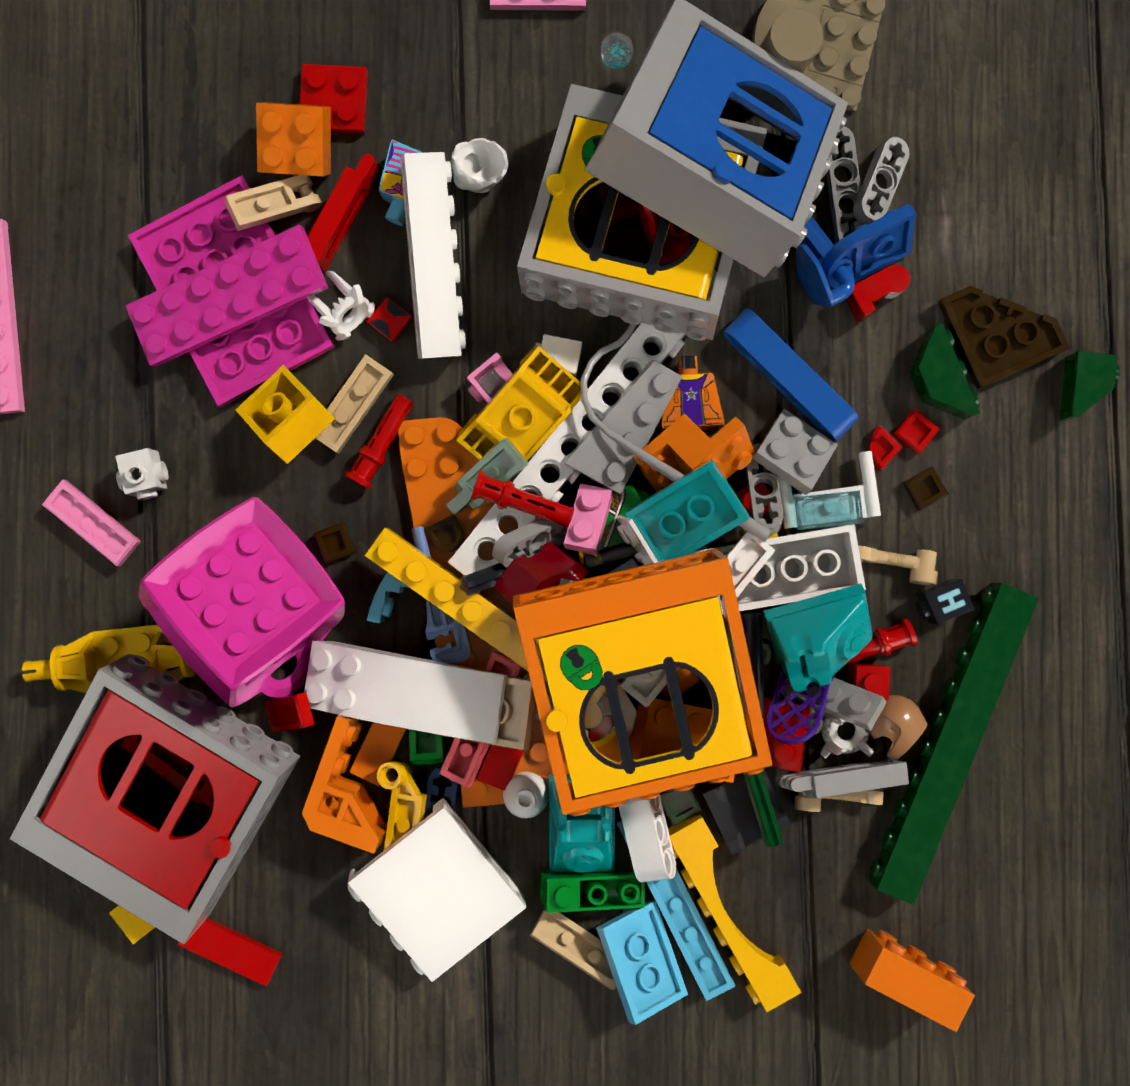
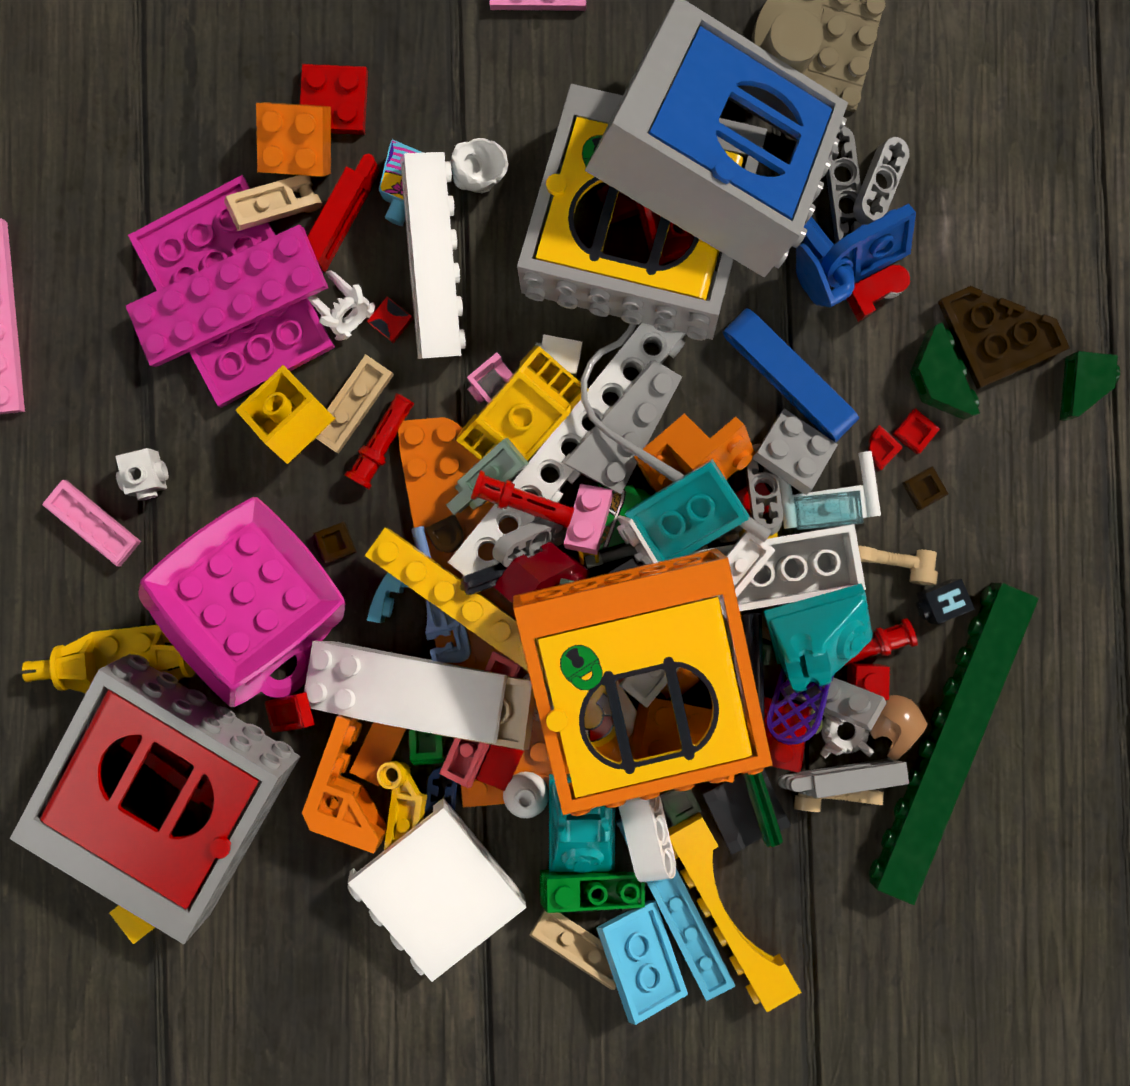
(234, 951): red tile -> none
(616, 50): clear tile -> none
(695, 397): torso -> none
(912, 978): orange brick -> none

